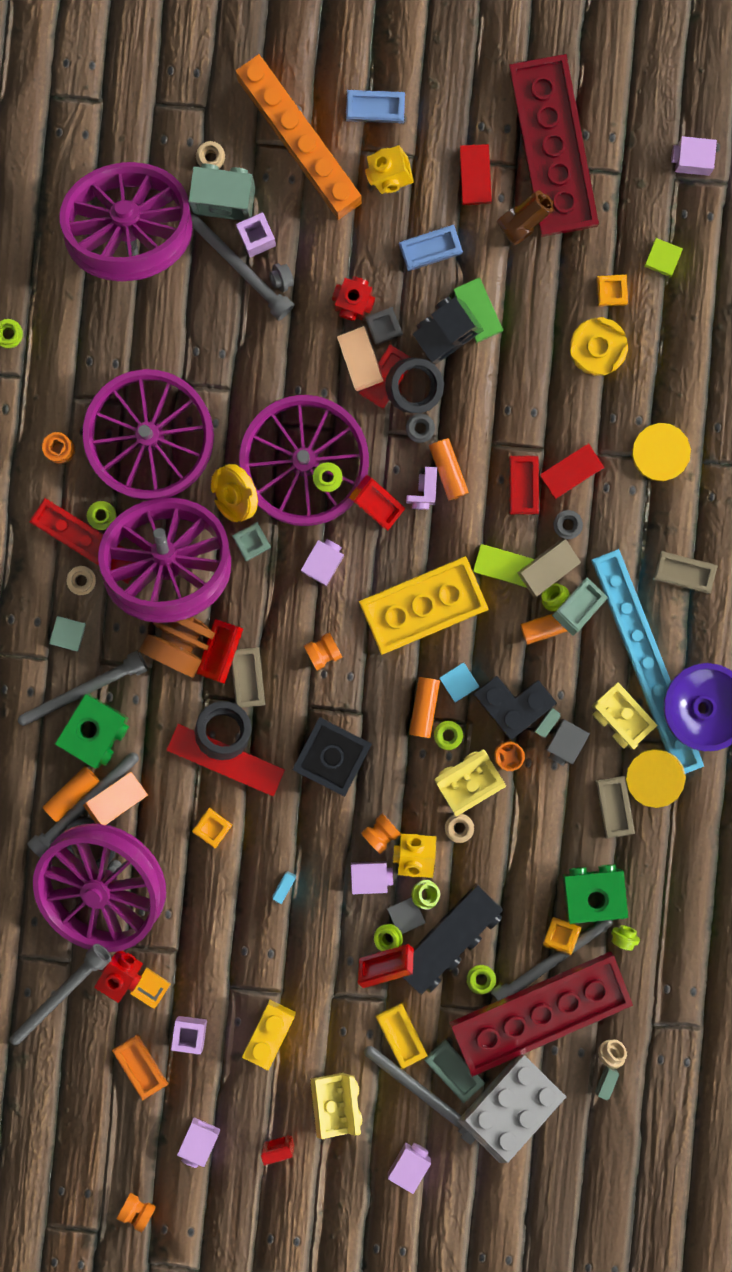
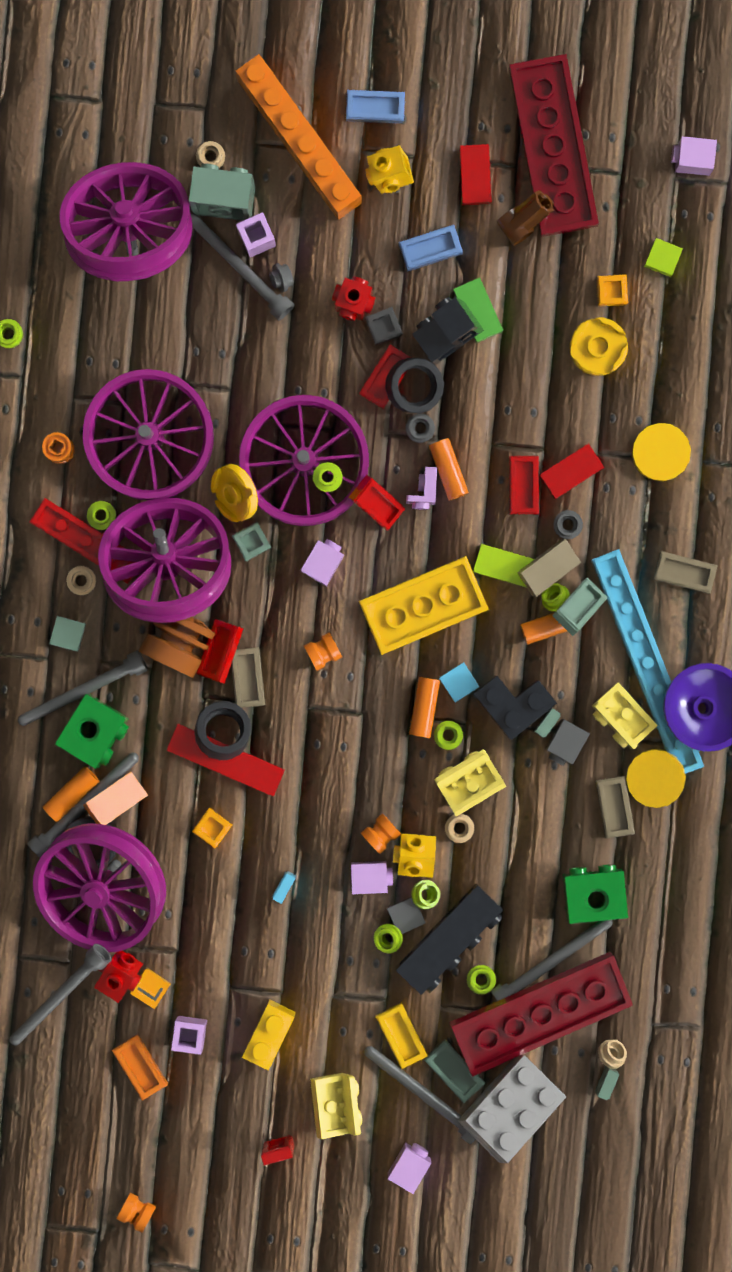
(198, 1143): lavender brick -> none
(332, 756): black brick -> none
(360, 358): light nougat tile -> none
(385, 966): red tile -> none
(513, 758): orange wheel -> none
(562, 936): light orange tile -> none
(625, 937): lime plate -> none

